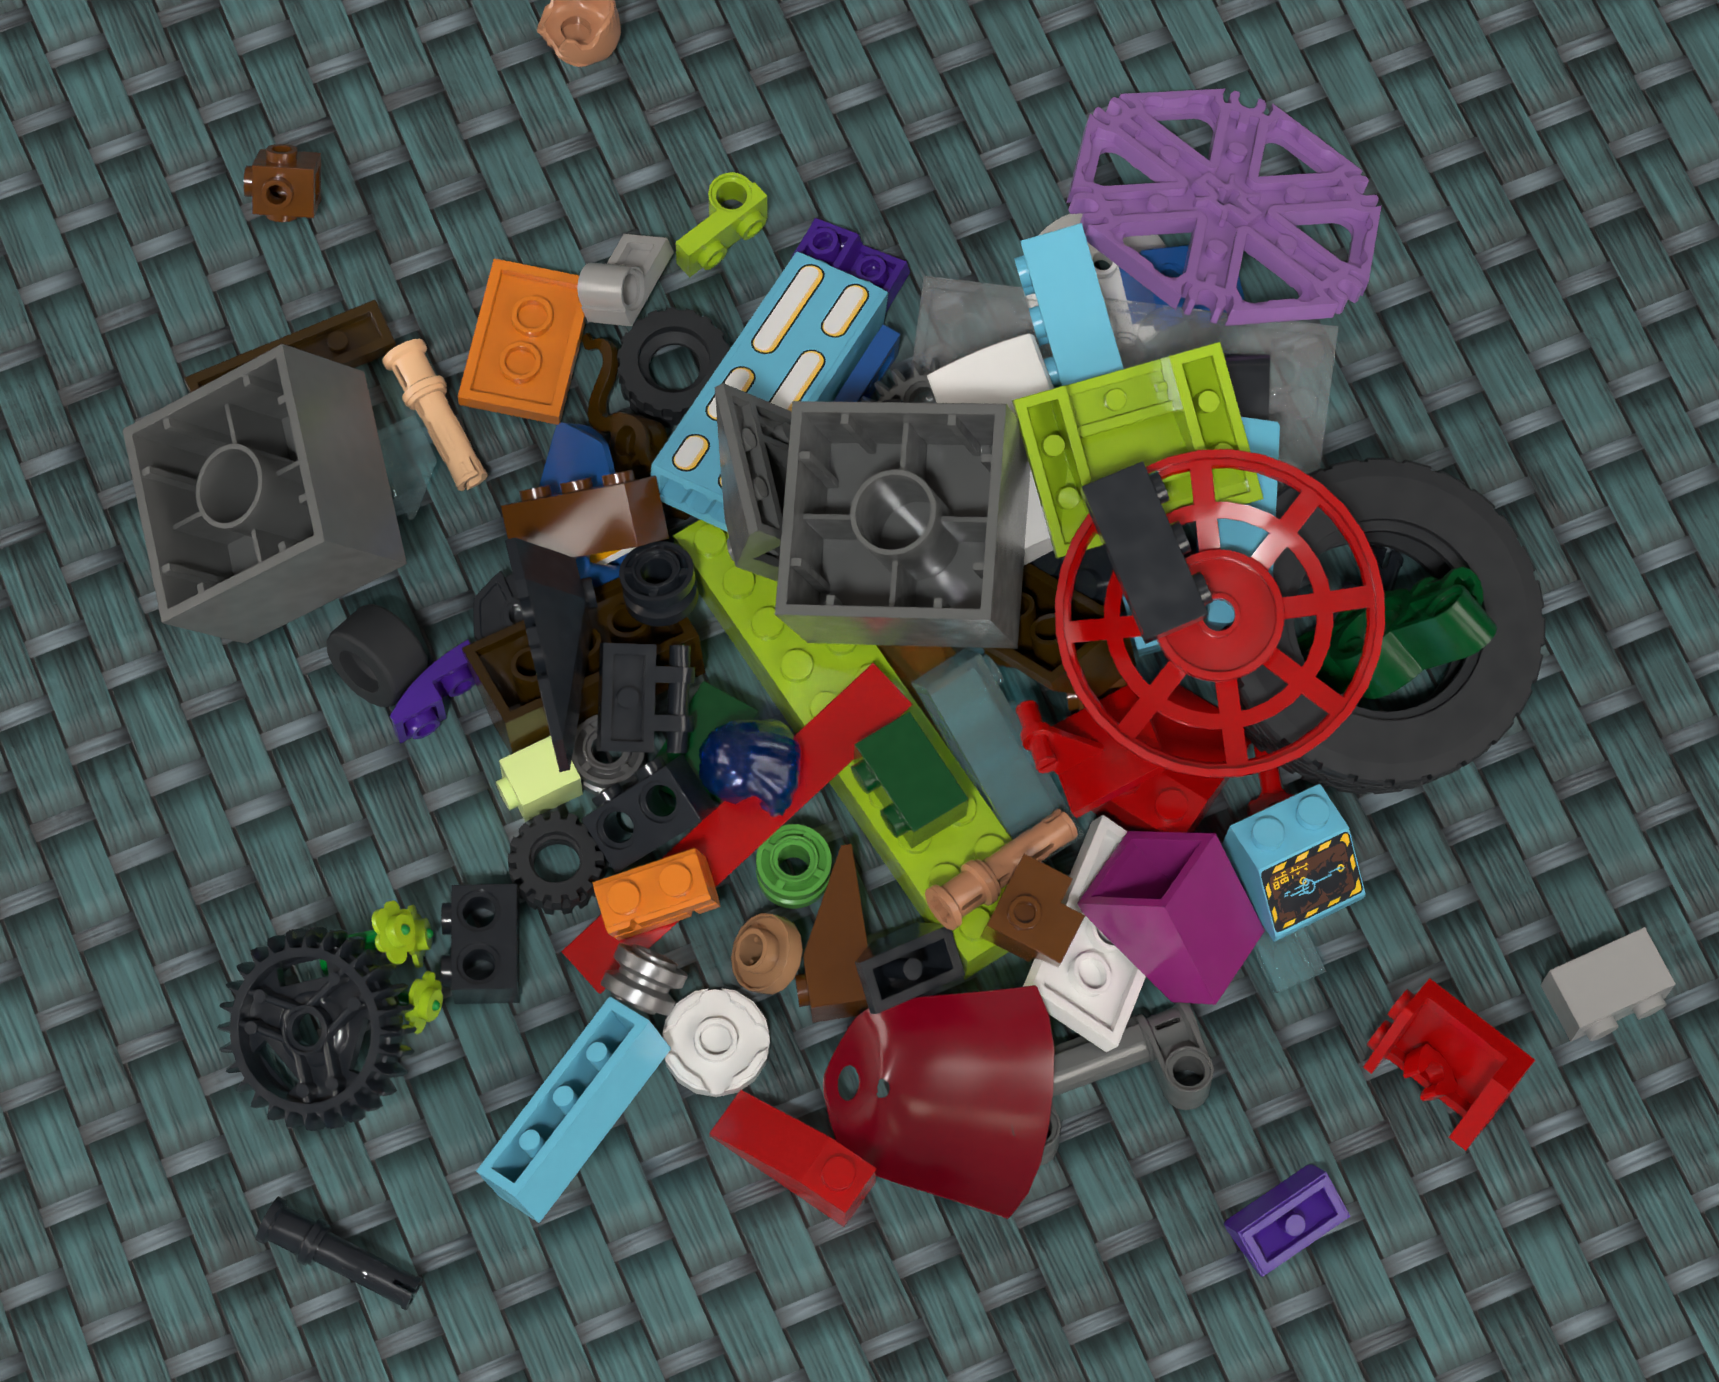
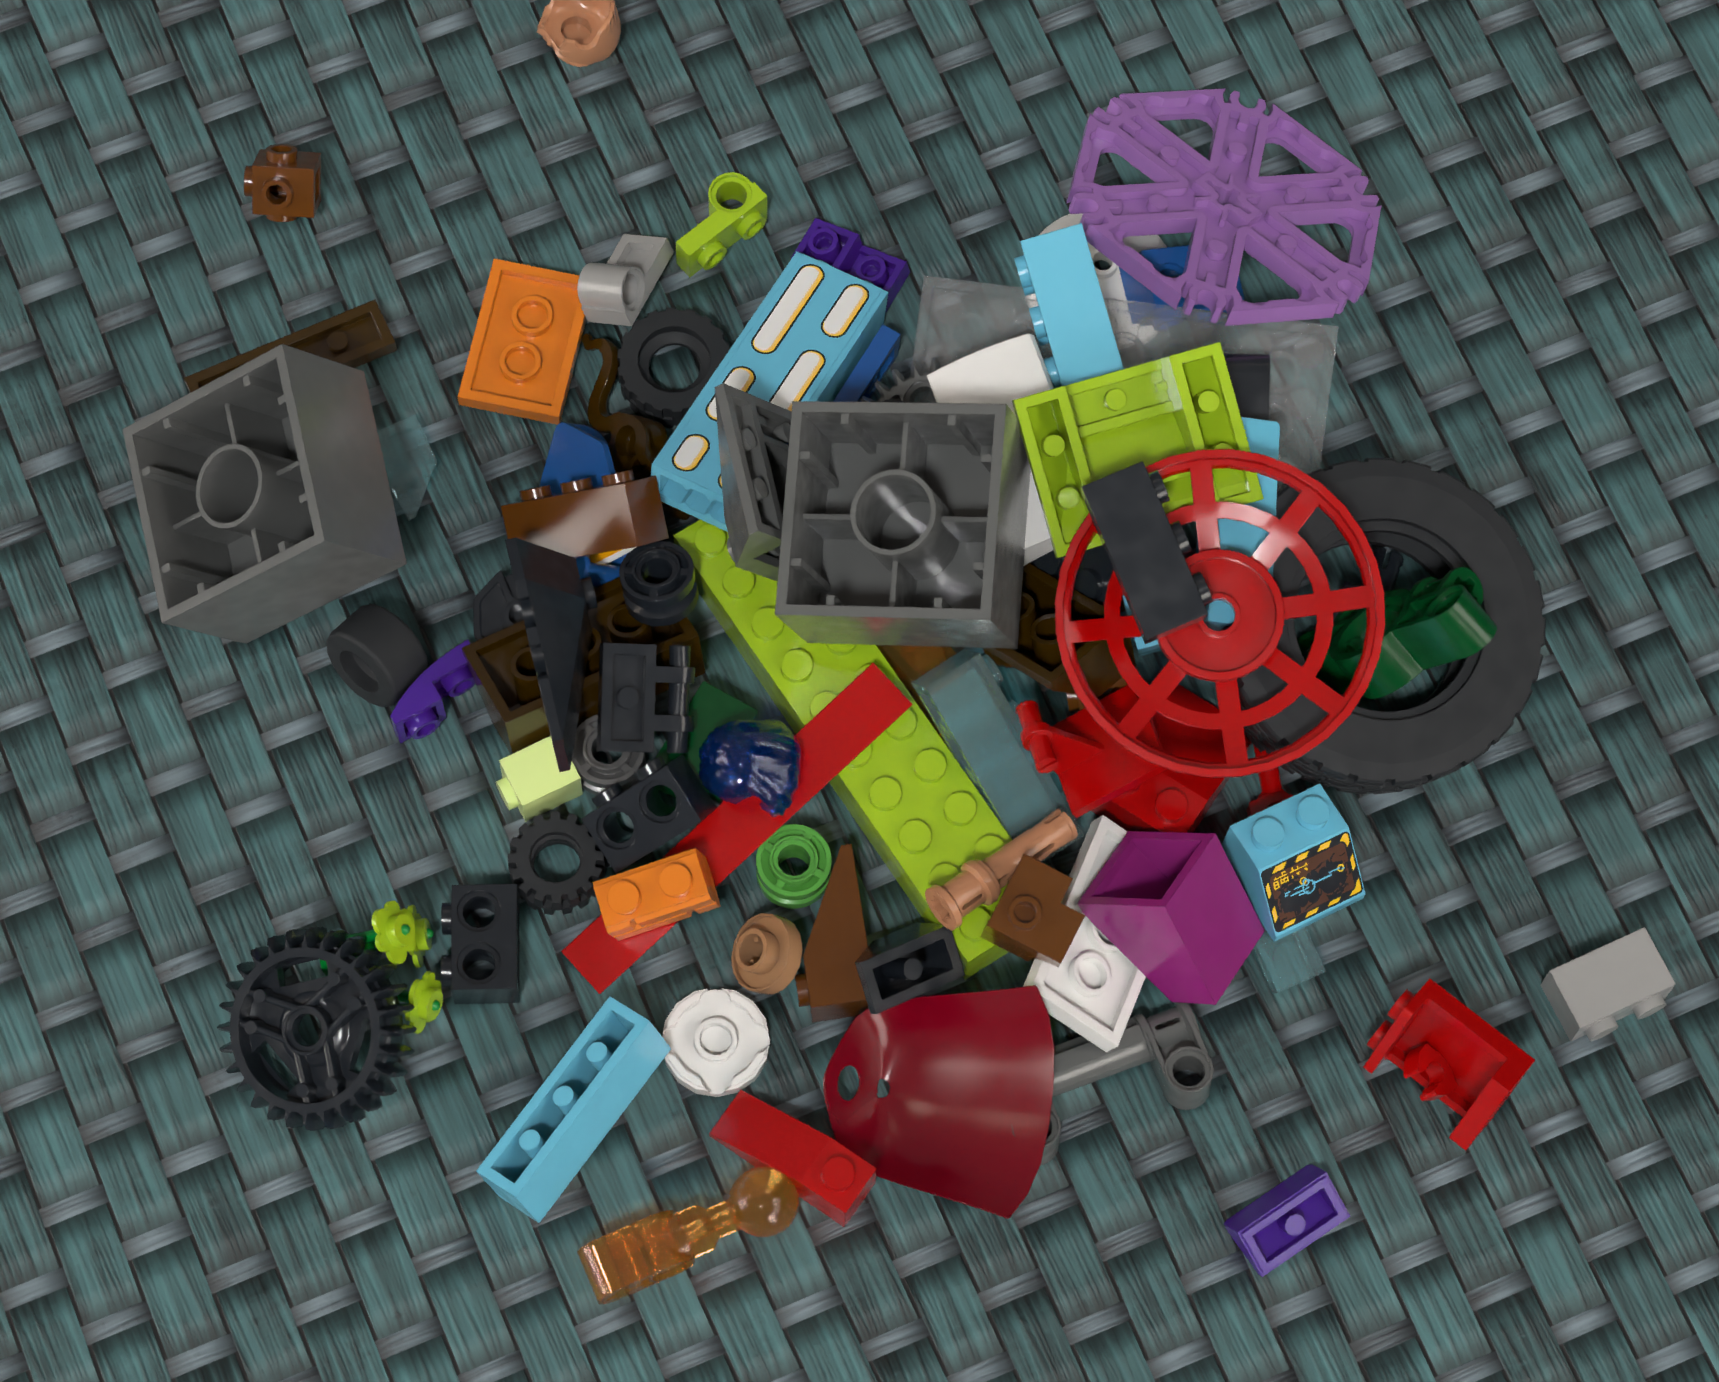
(315, 1243): black pin -> none
(426, 395): light nougat pin -> none
(644, 979): flat silver wheel -> none
(668, 1242): none -> clear orange beam
(909, 781): dark green brick -> none

